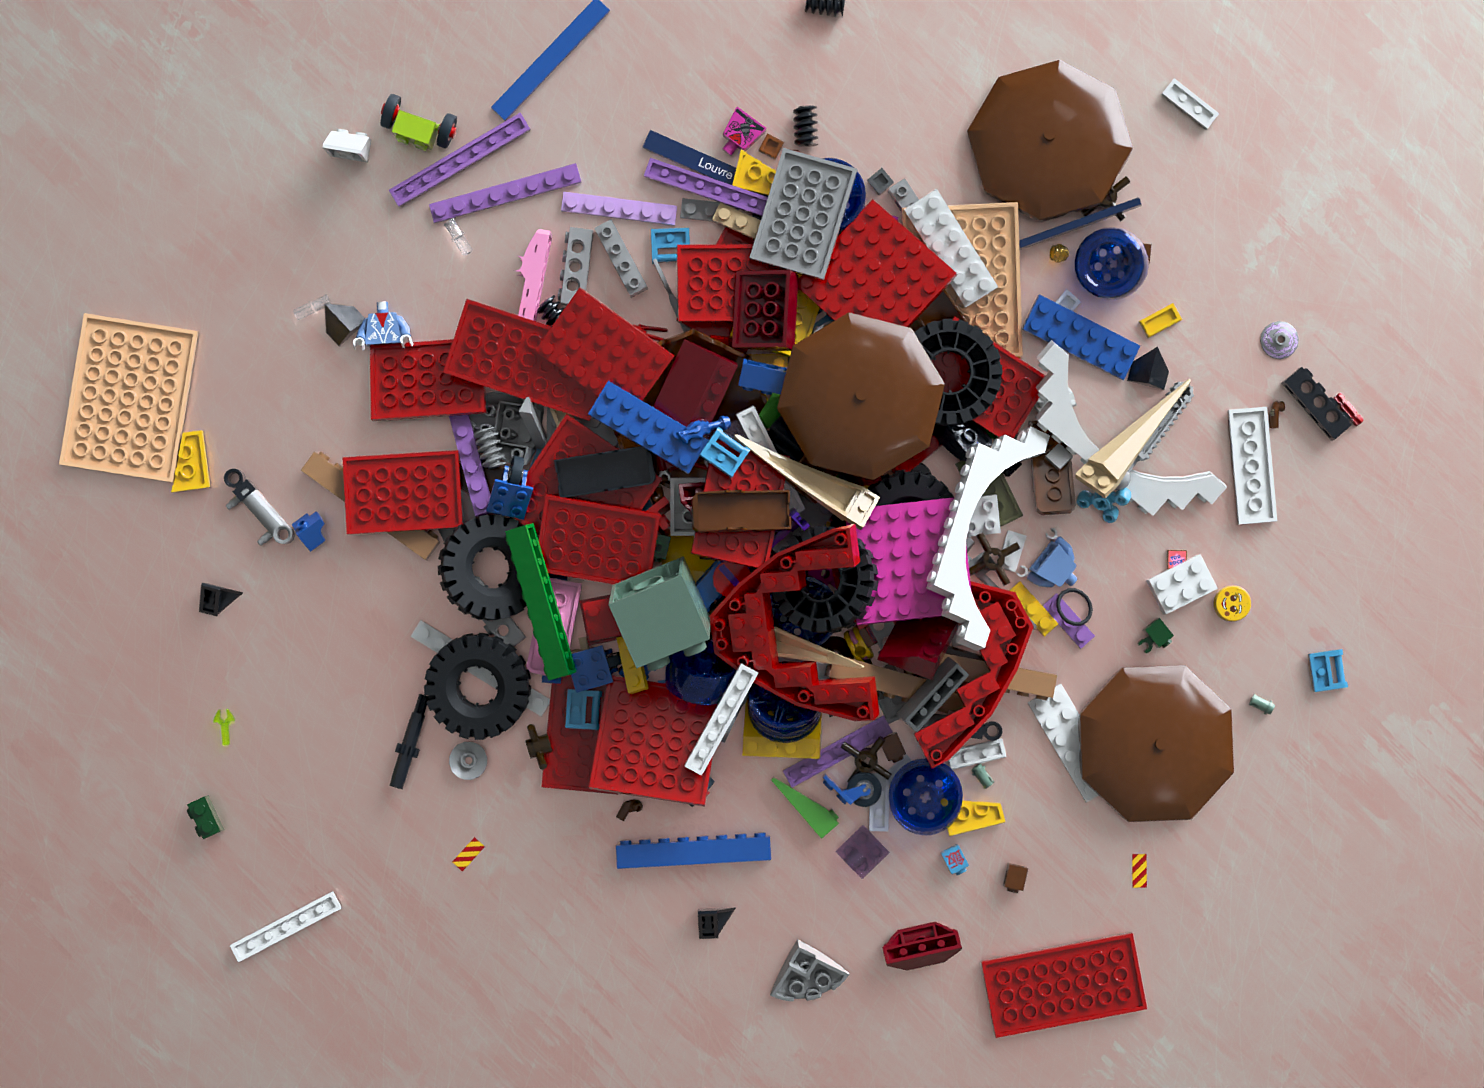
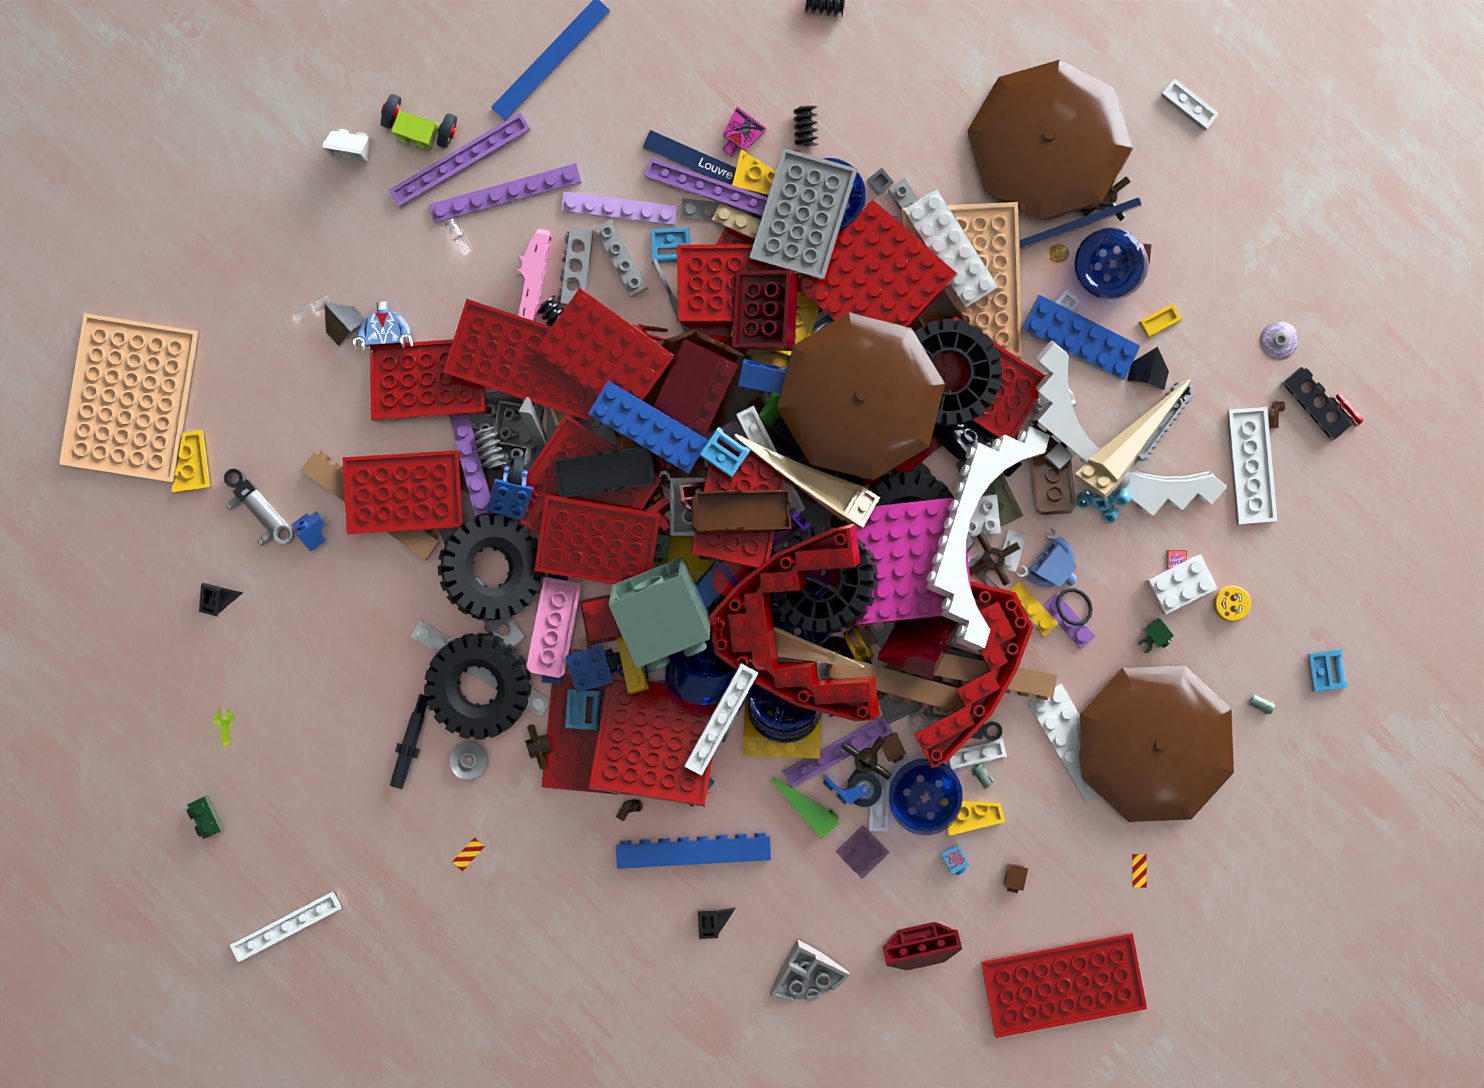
(540, 601): green brick -> none
(700, 428): blue piece -> none
(771, 146): dark orange tile -> none
(932, 694): dark grey brick -> none

